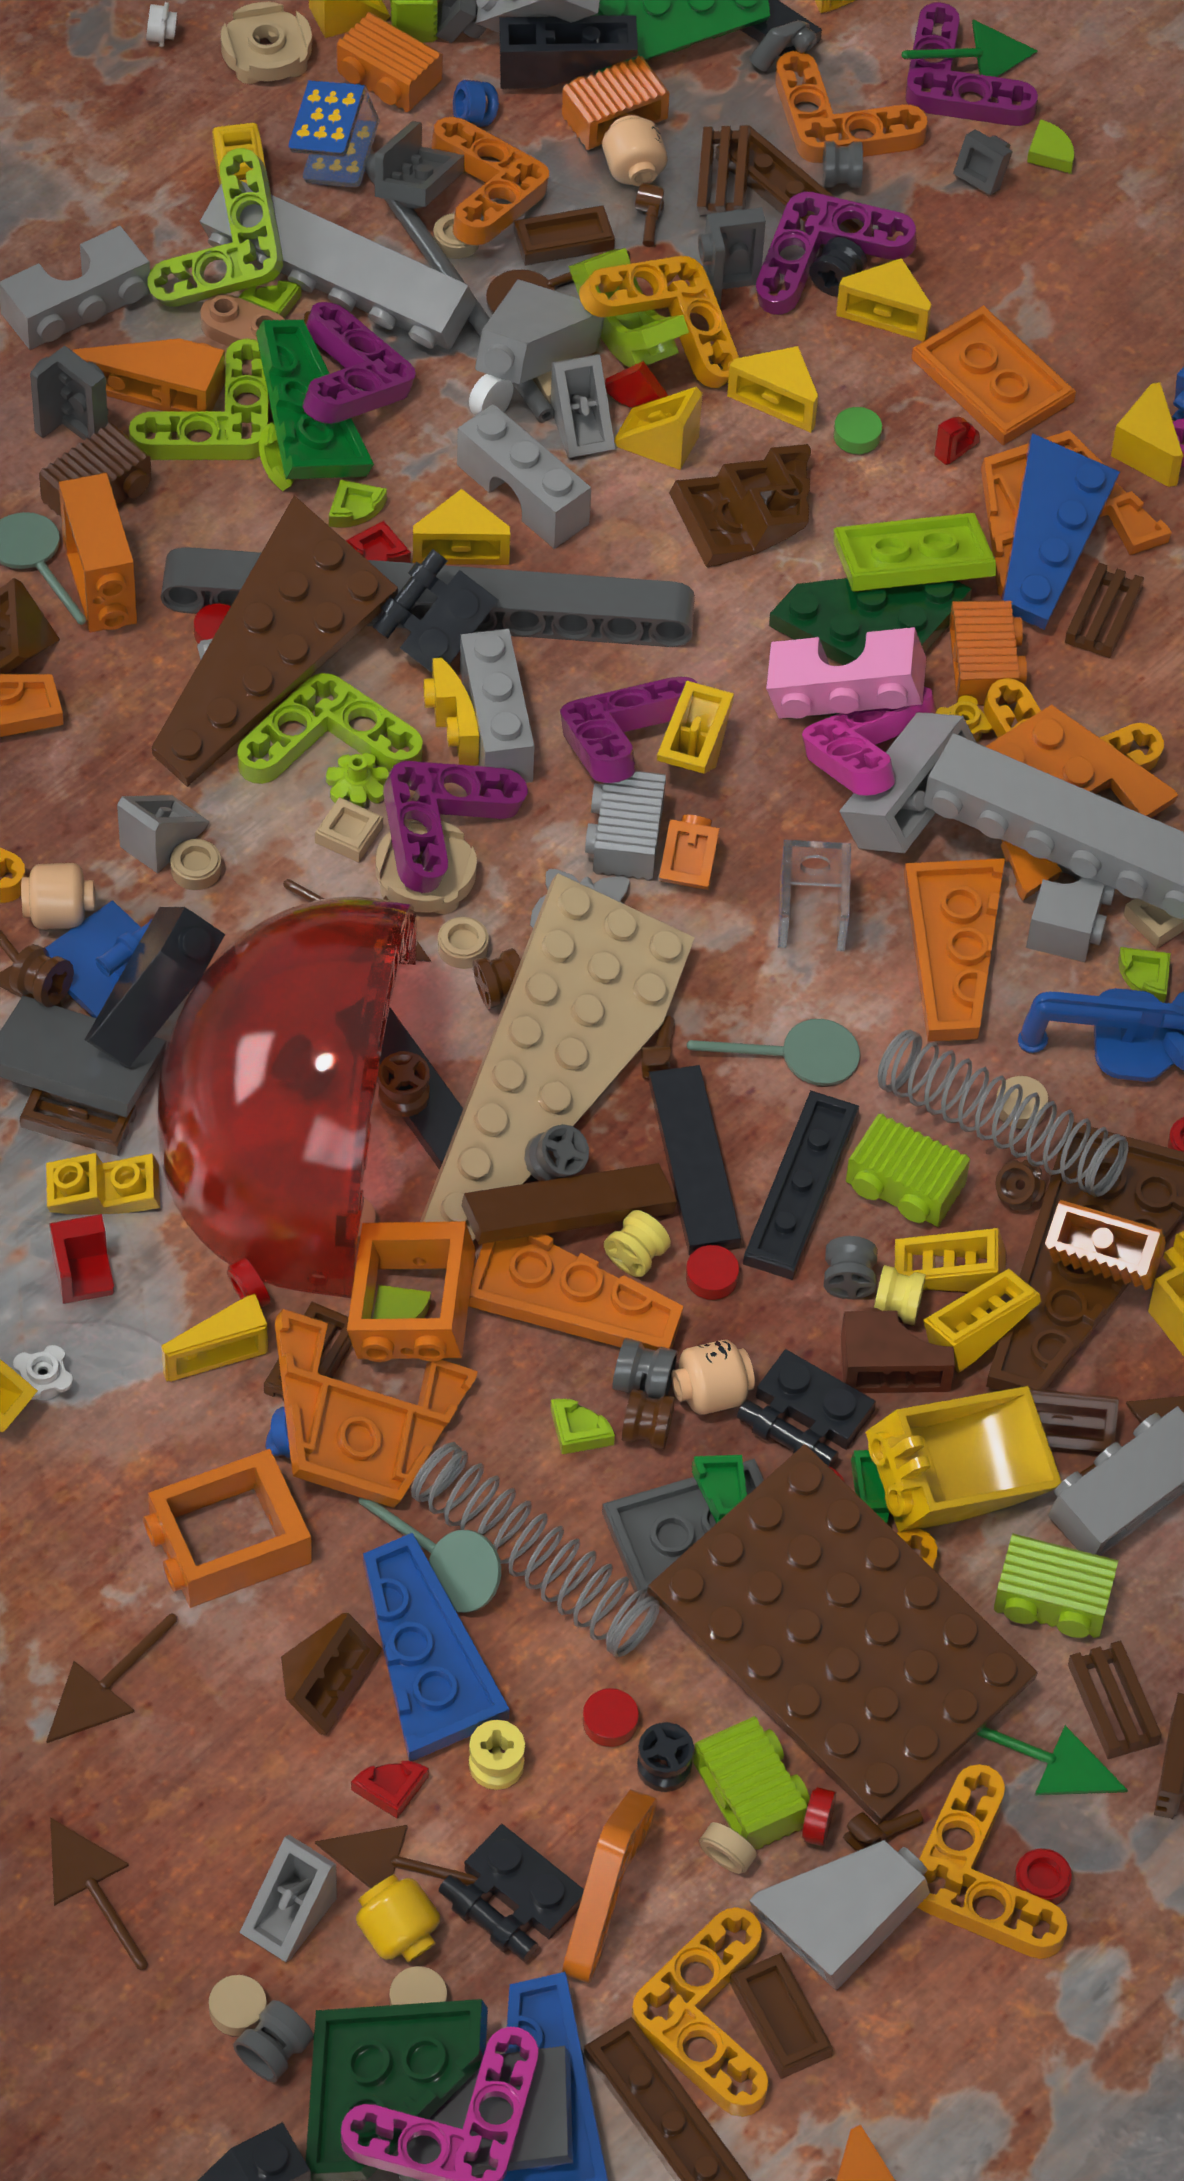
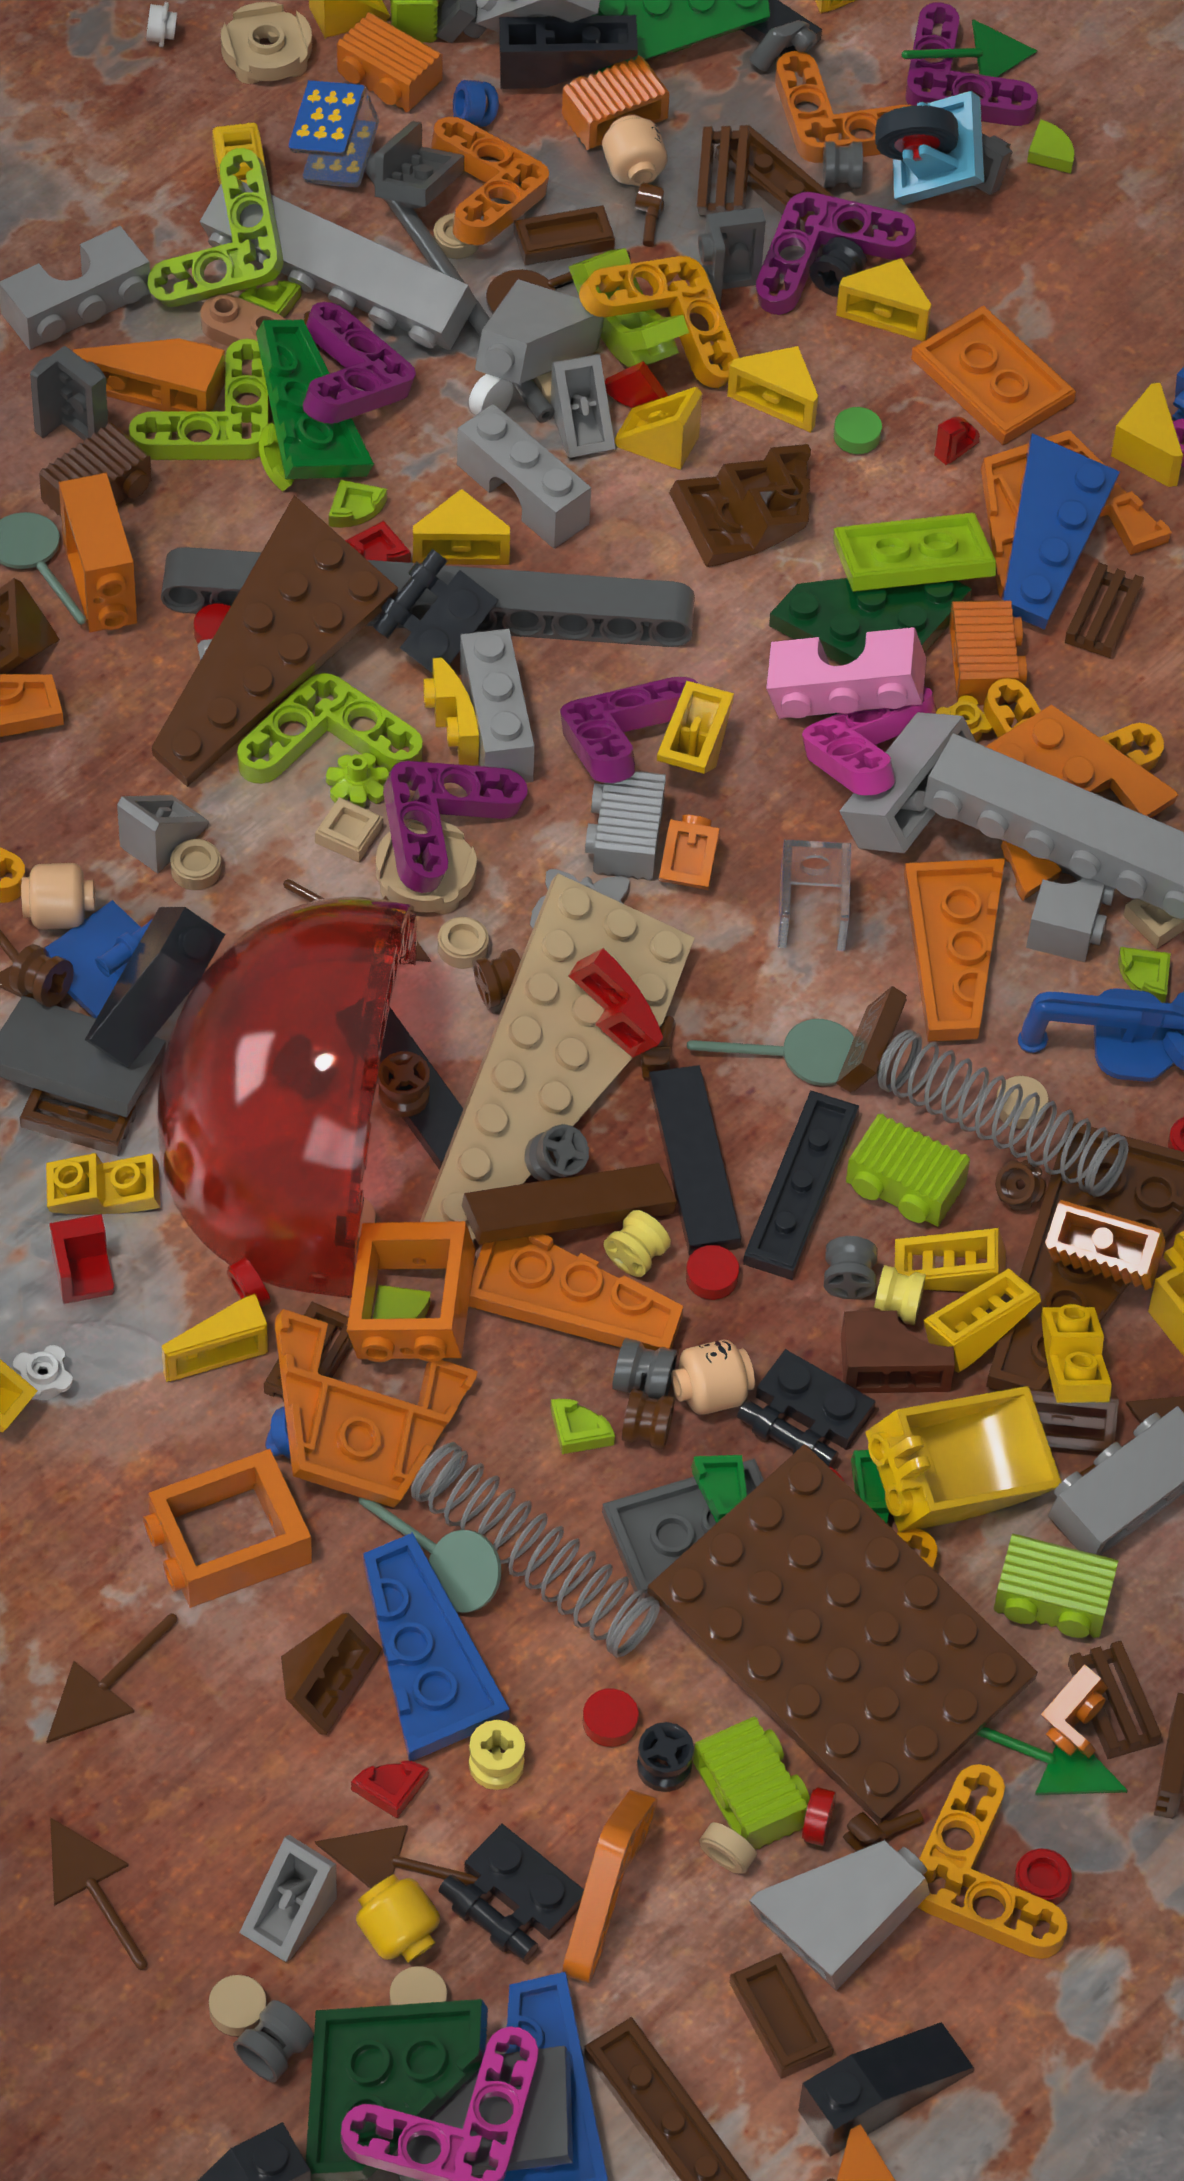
(627, 1013): none -> red slope
(687, 2020): light orange beam -> none
(872, 1039): none -> reddish brown tile
(880, 2084): none -> black slope
(933, 146): none -> medium azure plate
(1075, 1354): none -> yellow slope
(1076, 1702): none -> bracket

